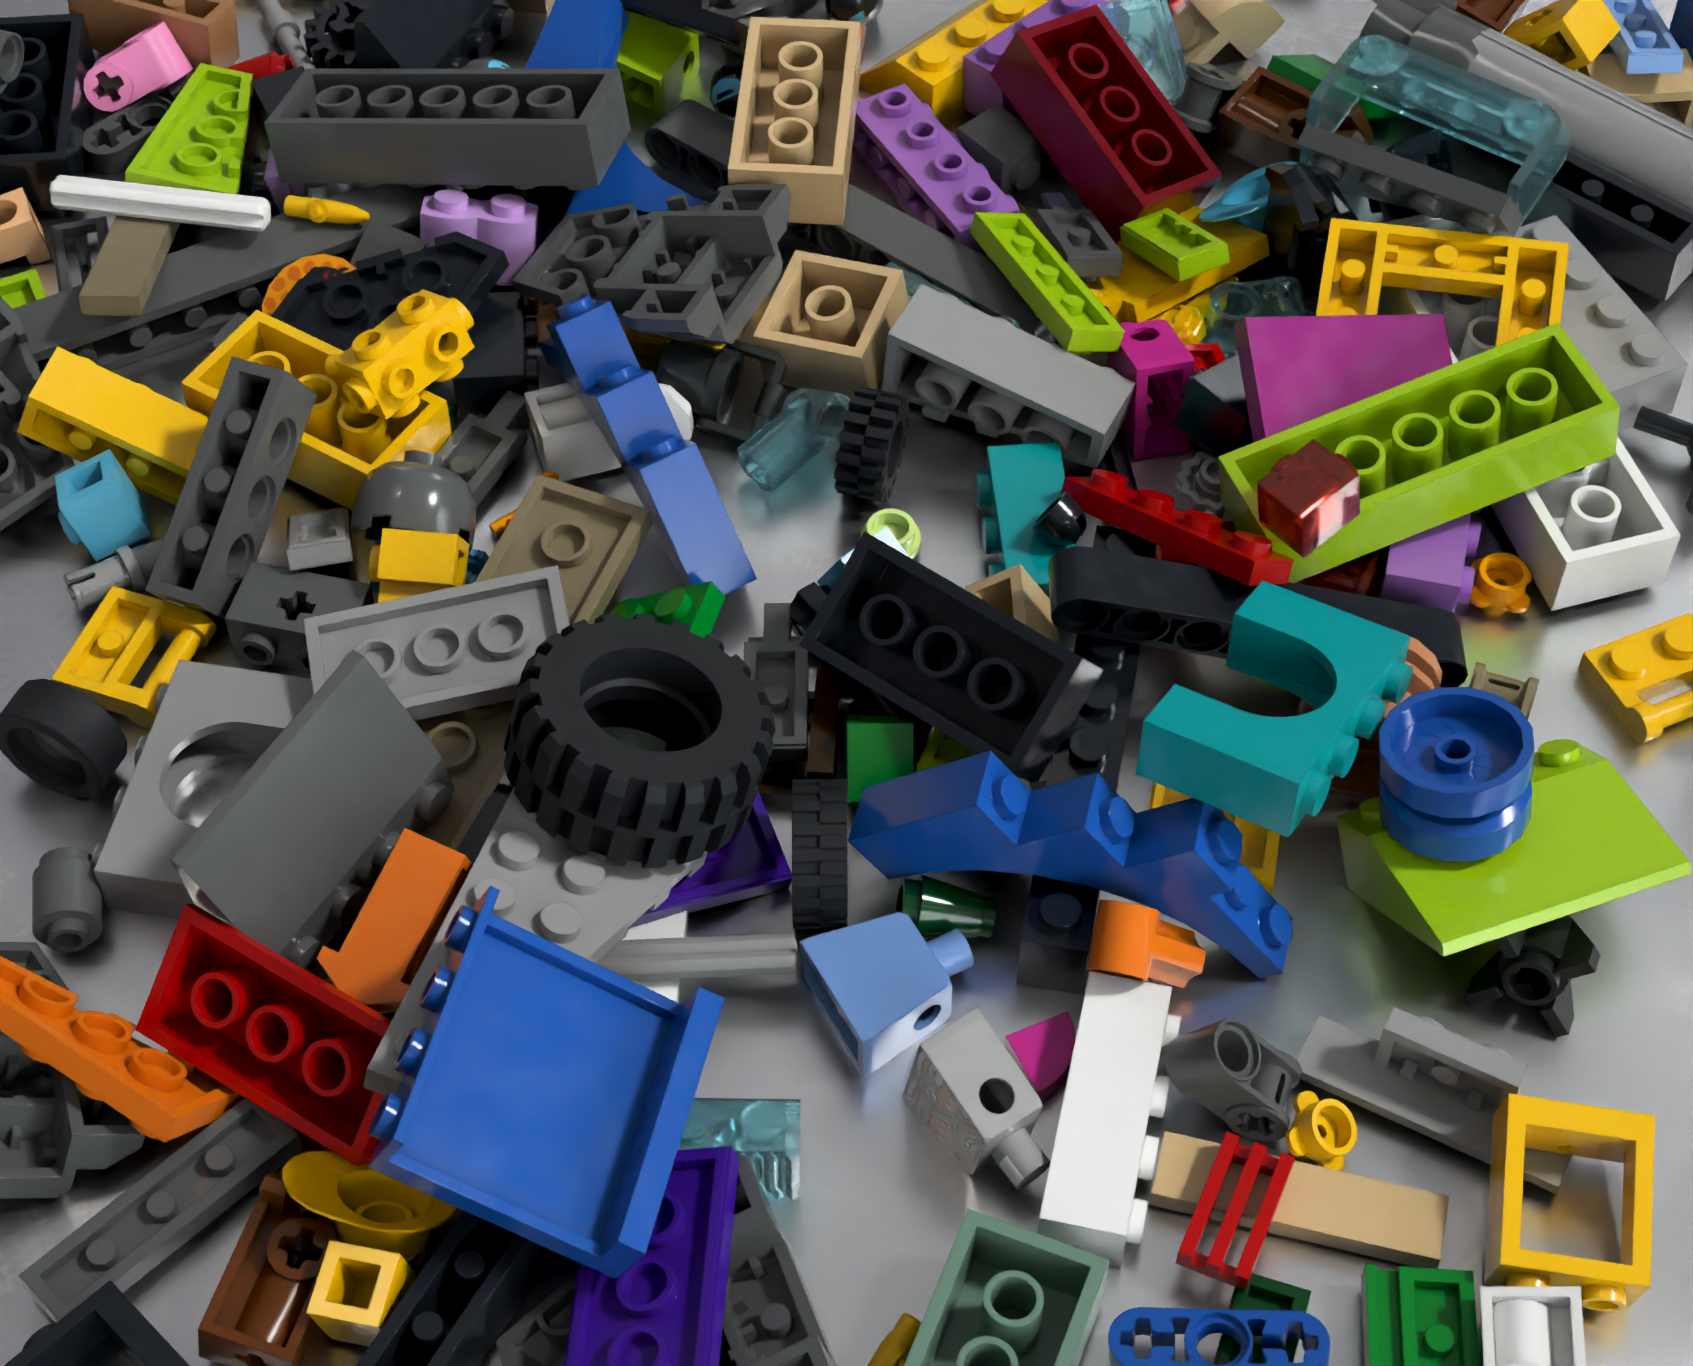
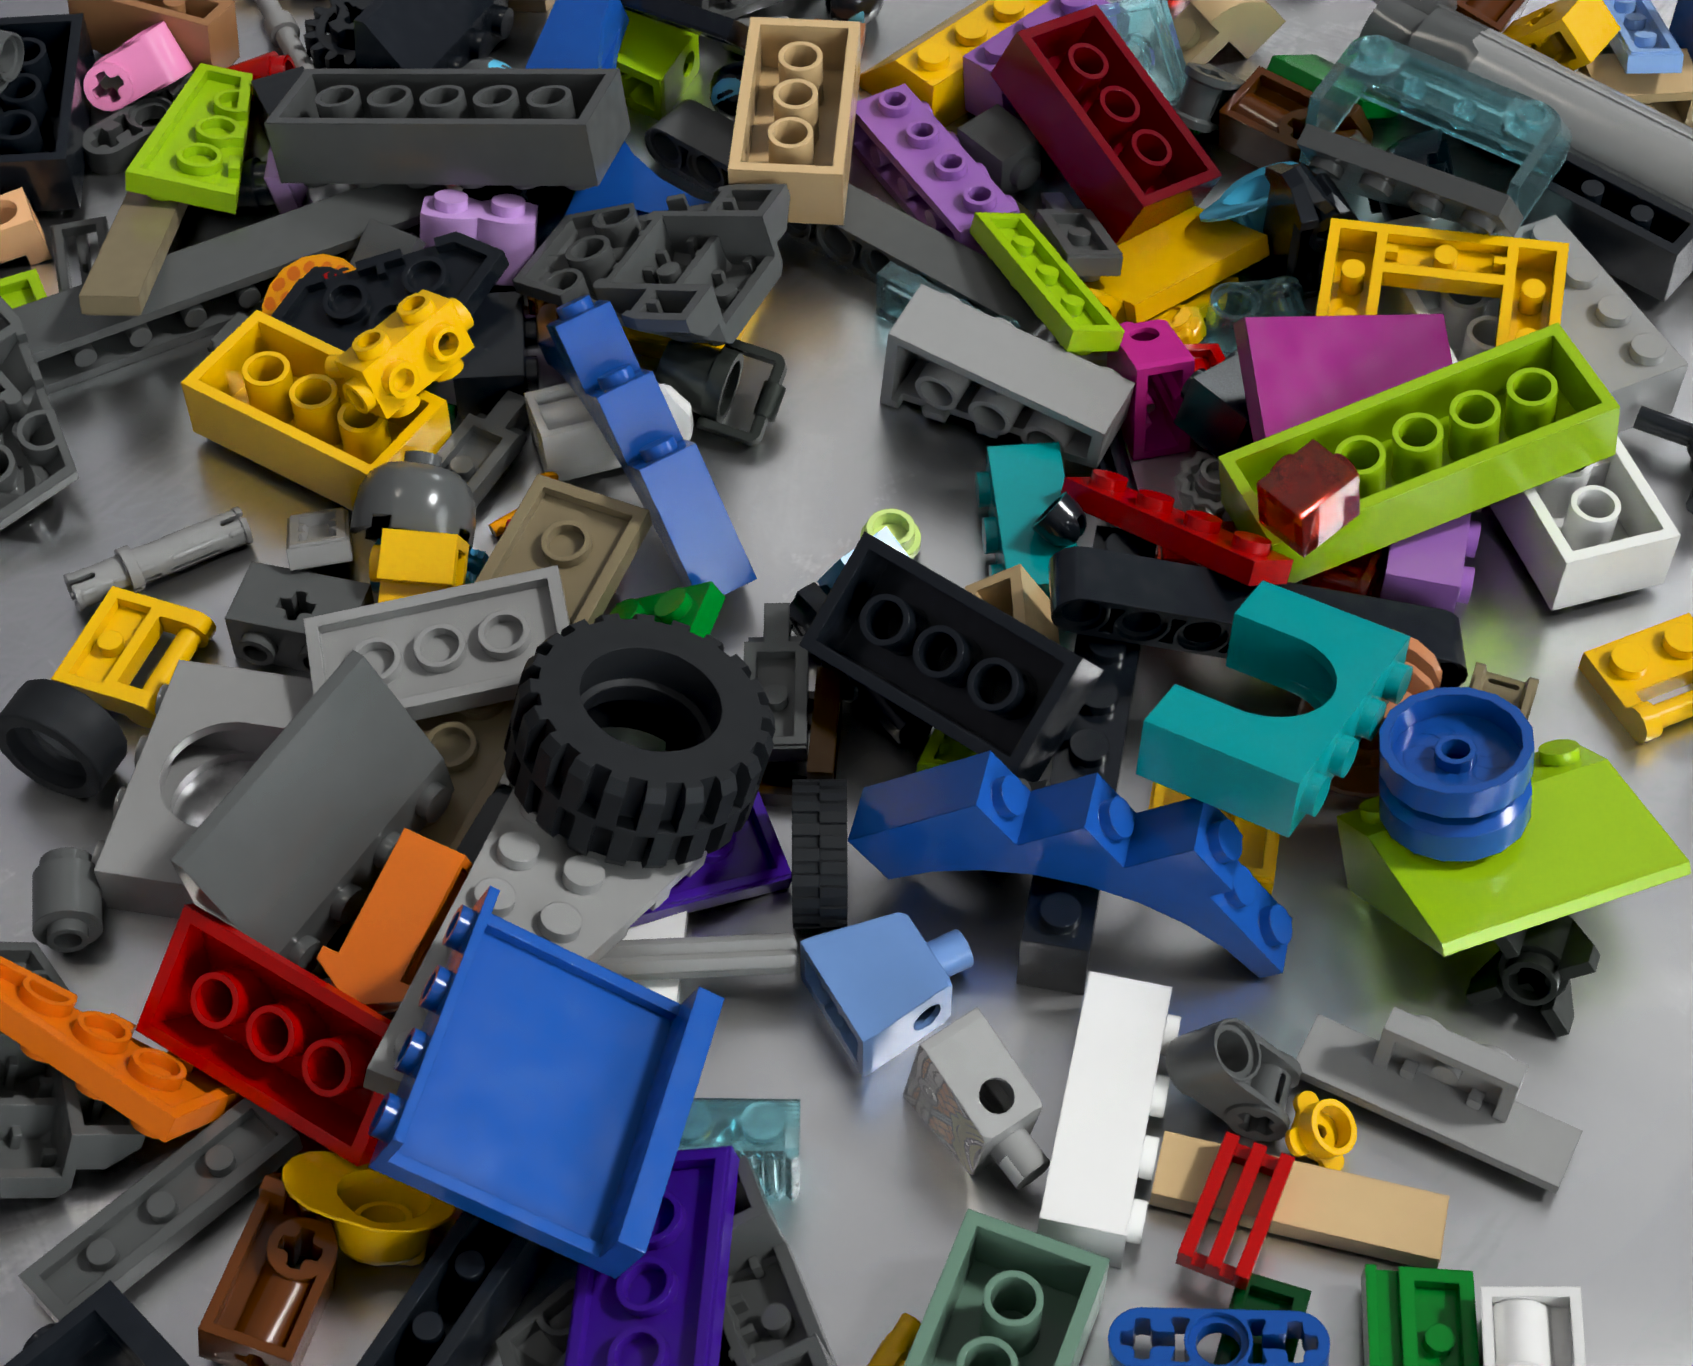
(92, 410): yellow brick -> none
(101, 506): medium azure brick -> none
(160, 203): white axle -> none
(232, 487): dark grey brick -> none
(324, 210): yellow helmet -> none
(358, 1291): yellow brick -> none
(793, 436): clear light blue piece -> none
(832, 322): tan brick -> none
(871, 444): black tyre -> none
(877, 750): green brick -> none
(942, 907): dark green cone -> none
(1044, 1052): dark pink tile -> none
(1139, 946): orange piece -> none
(1174, 244): lime plate -> none
(1501, 582): light orange plate -> none
(1580, 1132): yellow window -> none

